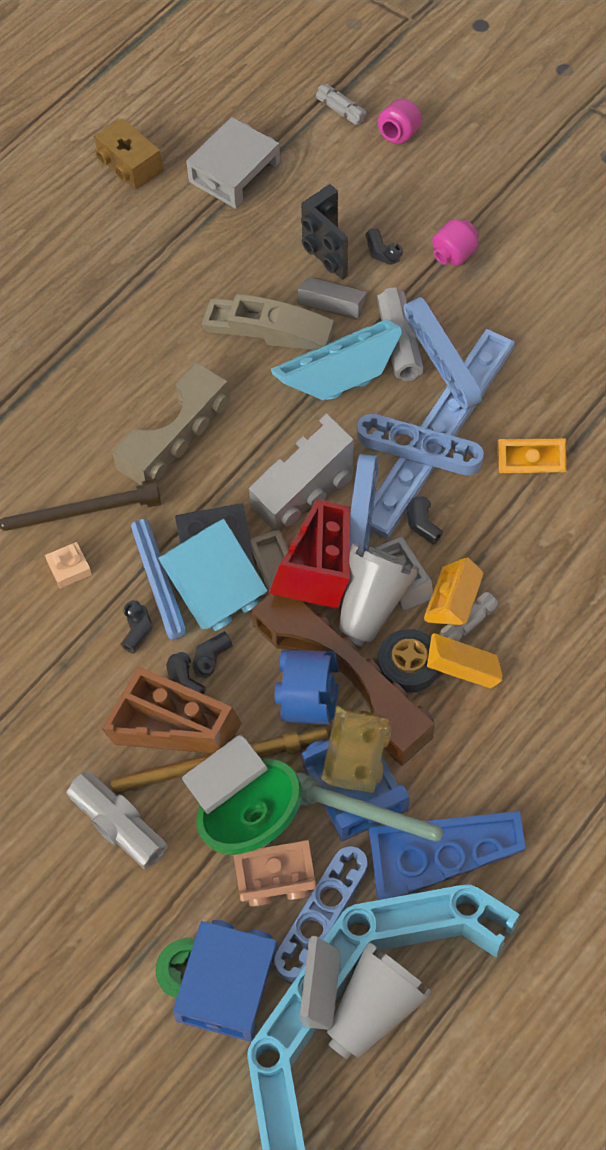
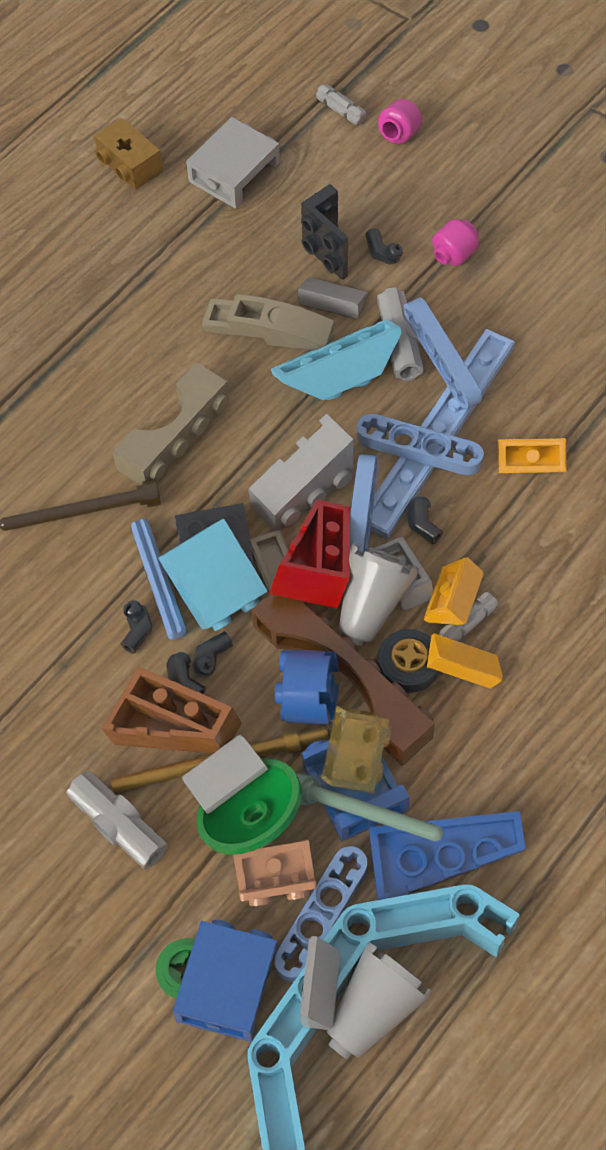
(68, 565): light nougat tile -> none

